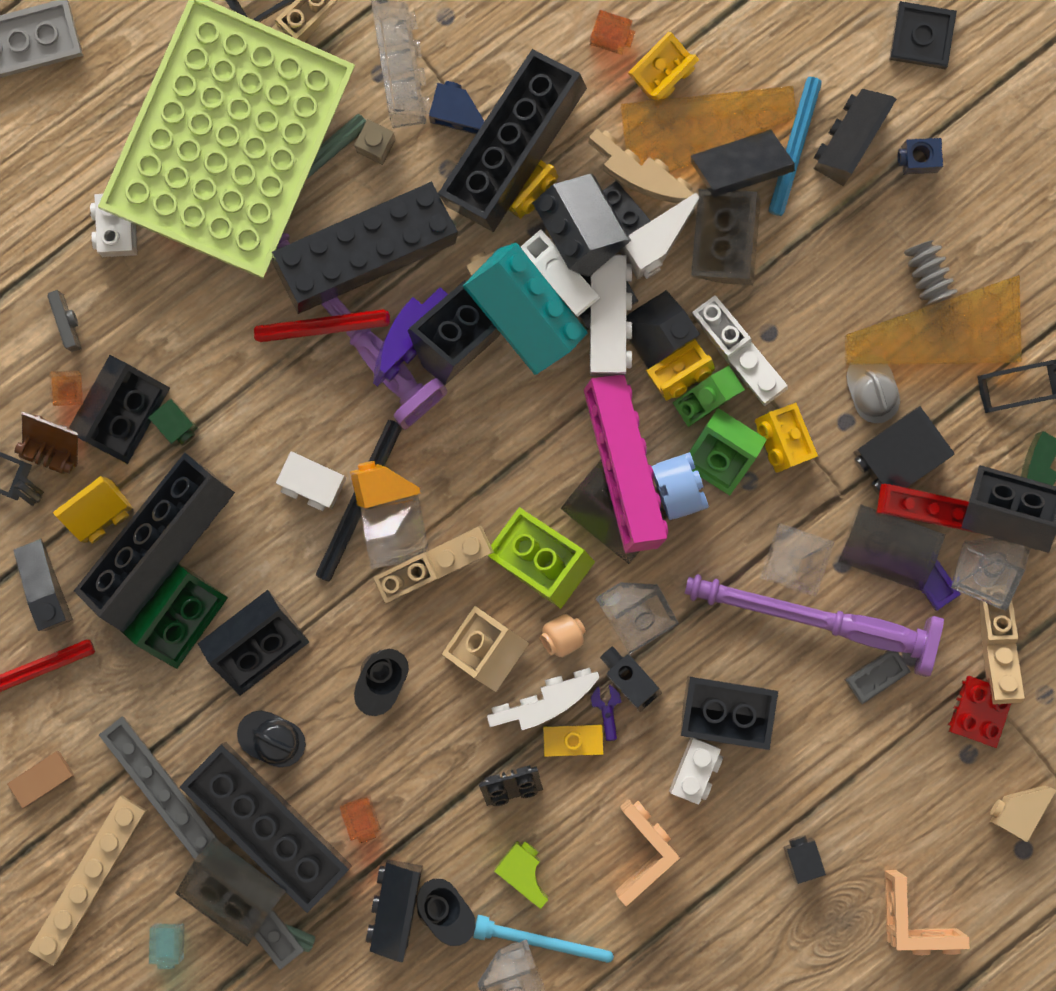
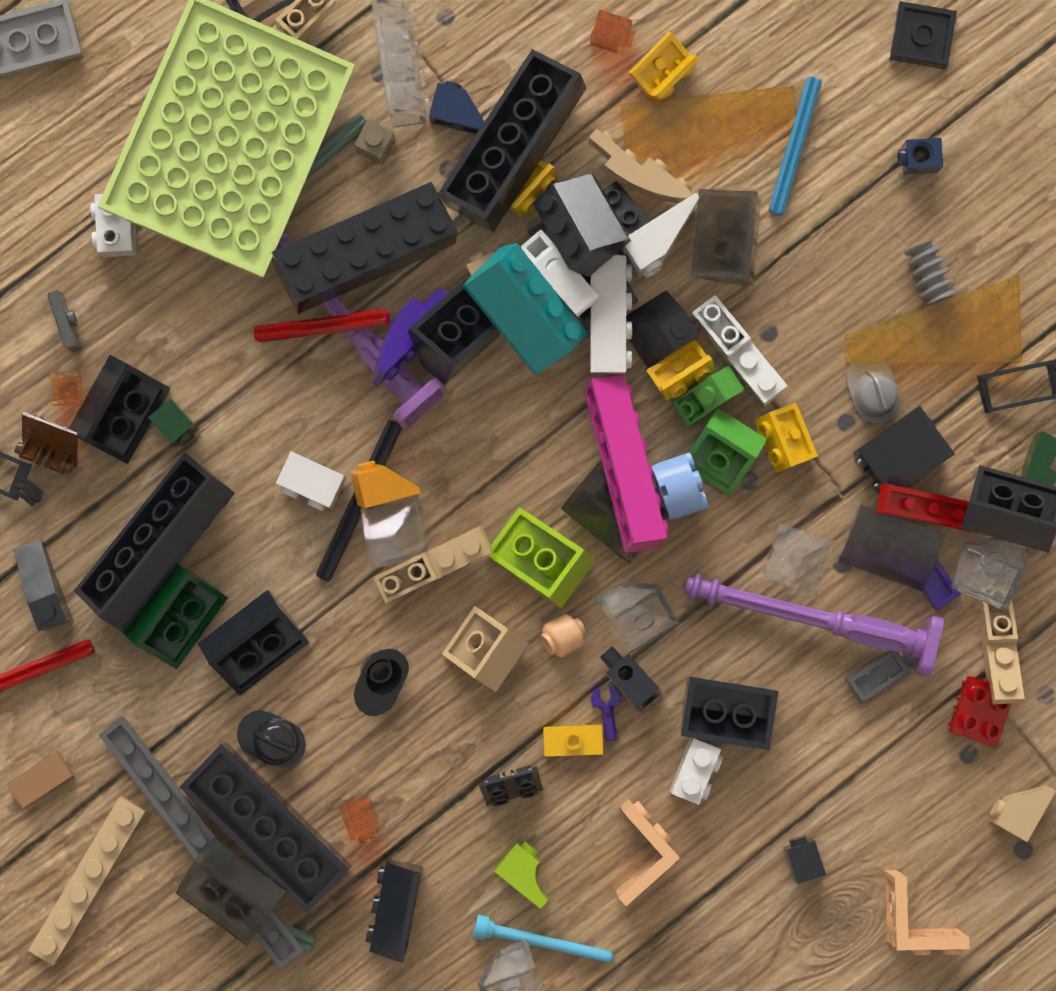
(94, 510): yellow slope -> none
(166, 945): clear light blue brick -> none
(445, 912): black piece -> none
(557, 697): white slope -> none
(742, 163): black tile -> none
(853, 134): black slope -> none

